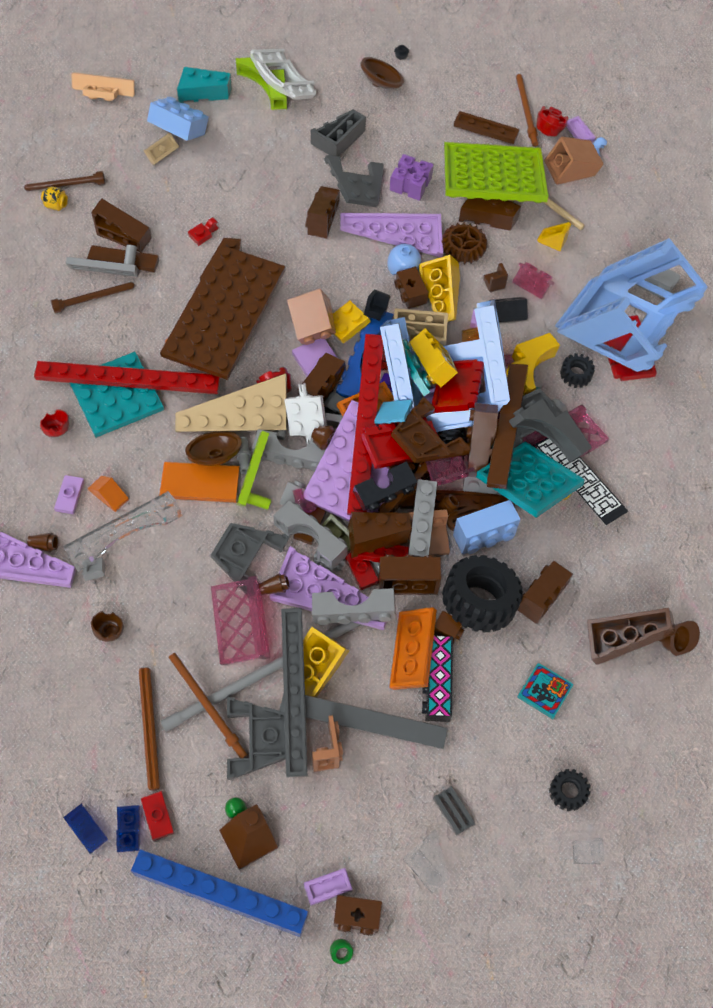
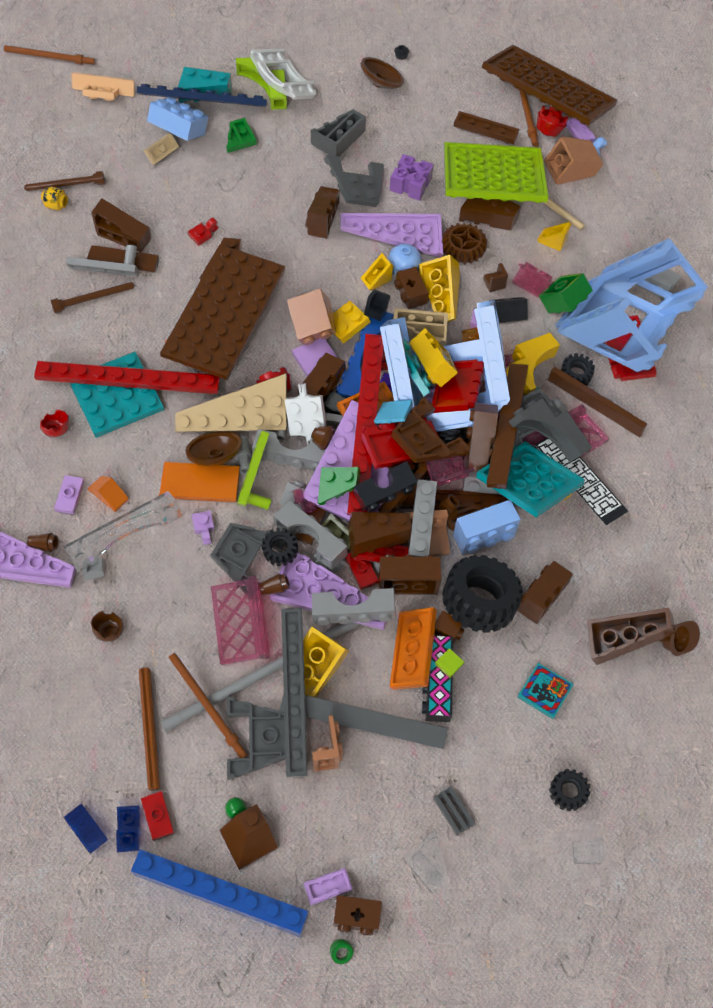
(78, 59): none -> dark orange bar
(203, 524): none -> lavender plate
(209, 96): none -> dark blue plate
(240, 135): none -> green wing
(283, 557): none -> black tyre
(336, 482): none -> wing
(378, 273): none -> yellow slope
(449, 663): none -> lime tile
(550, 84): none -> reddish brown plate
(566, 293): none -> green brick
(597, 401): none -> reddish brown tile

